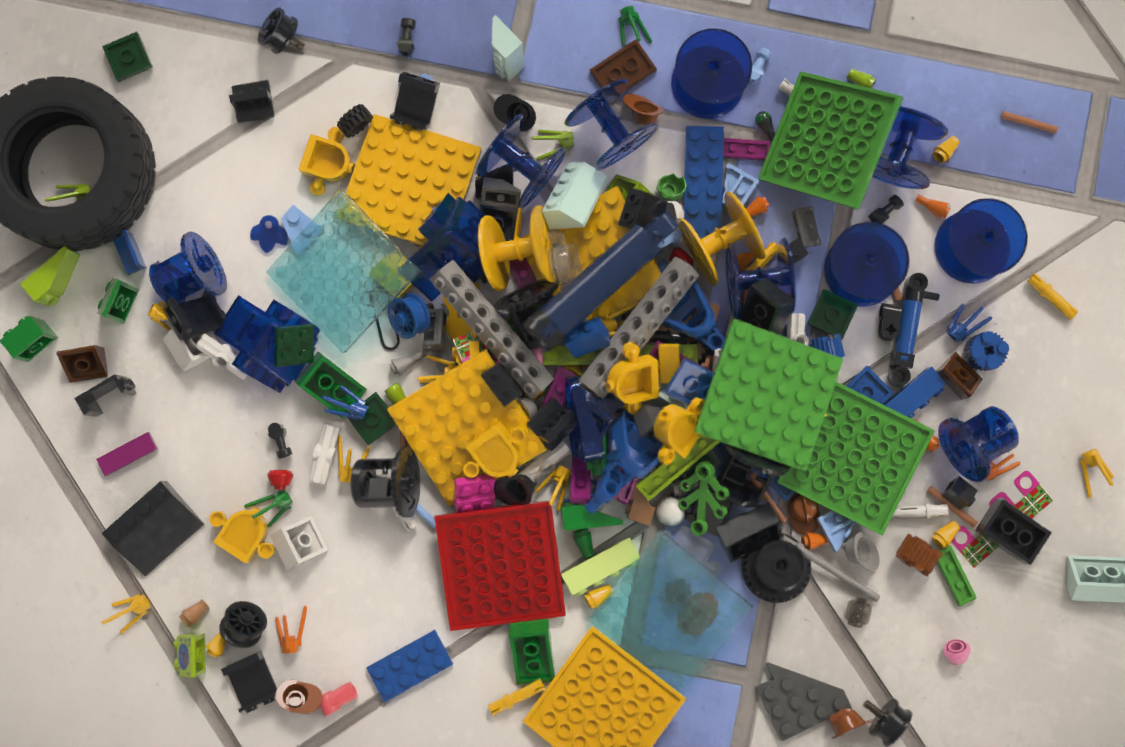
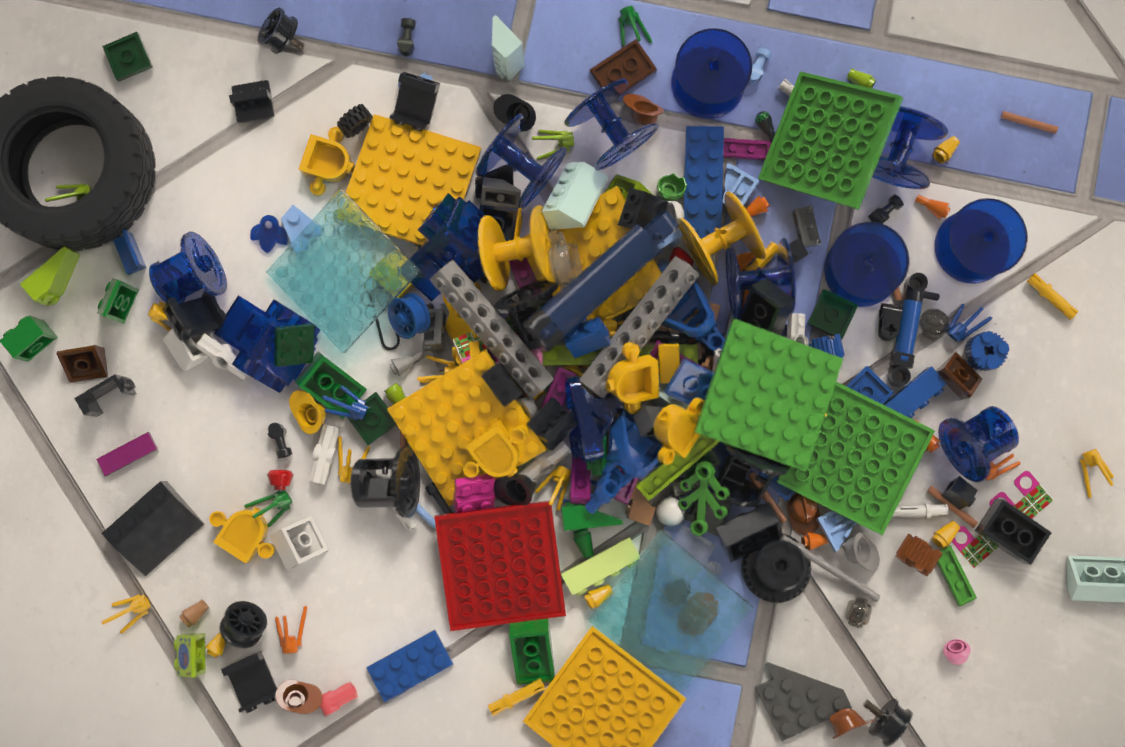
(306, 411): none -> yellow piece
(433, 490): none -> black bar
(933, 323): none -> clear smoke hair

